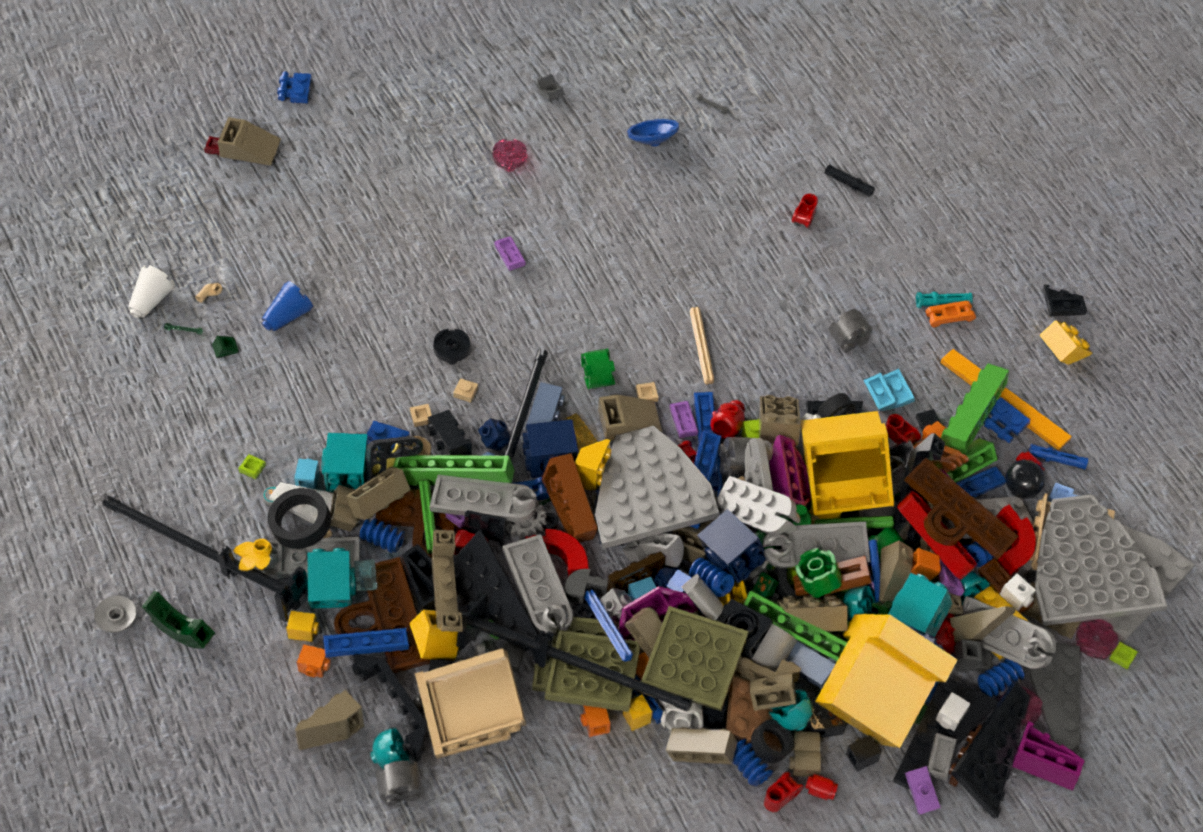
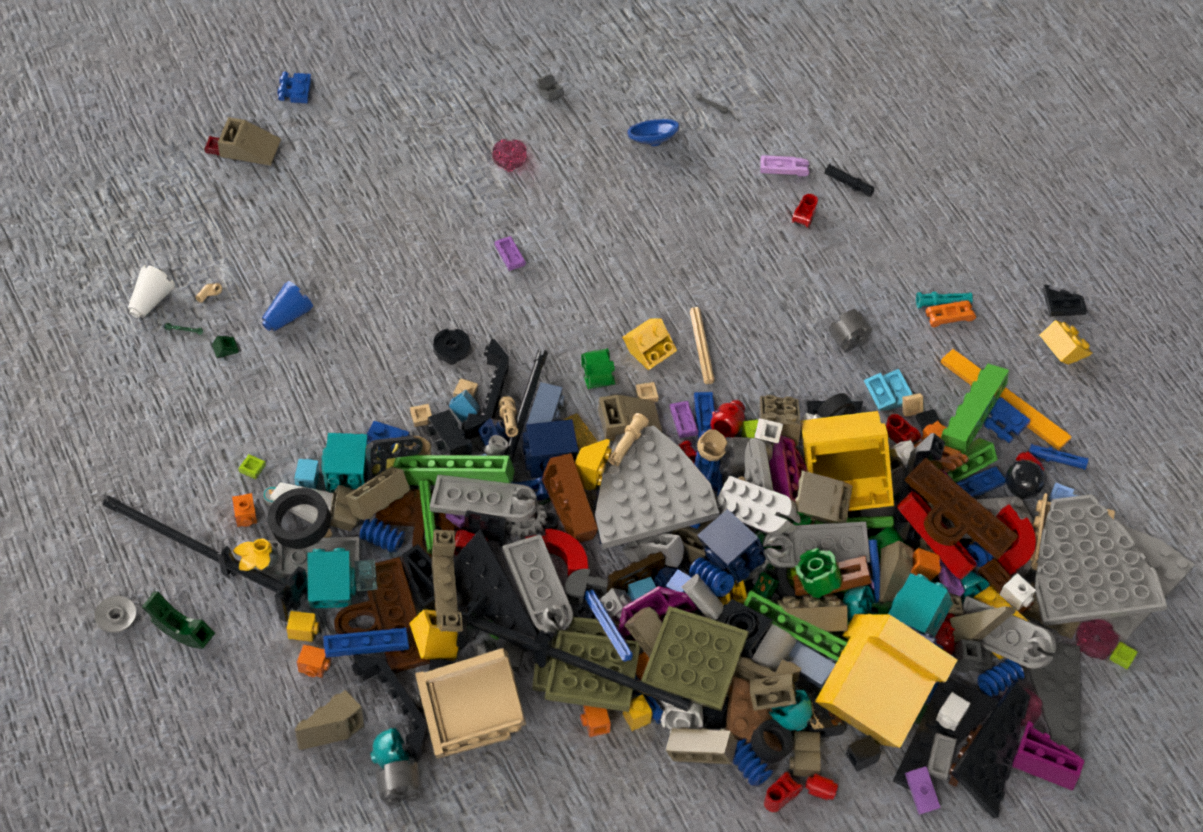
(244, 510): none -> orange brick
(463, 405): none -> dark azure panel
(496, 445): none -> light grey wheel
(497, 357): none -> black slope
(508, 413): none -> tan pin
(632, 433): none -> tan pin
(650, 343): none -> yellow slope
(712, 445): none -> tan hair
(768, 430): none -> white brick
(784, 165): none -> lavender hinge
(823, 498): none -> dark tan slope
(902, 450): none -> white brick
(912, 404): none -> tan plate

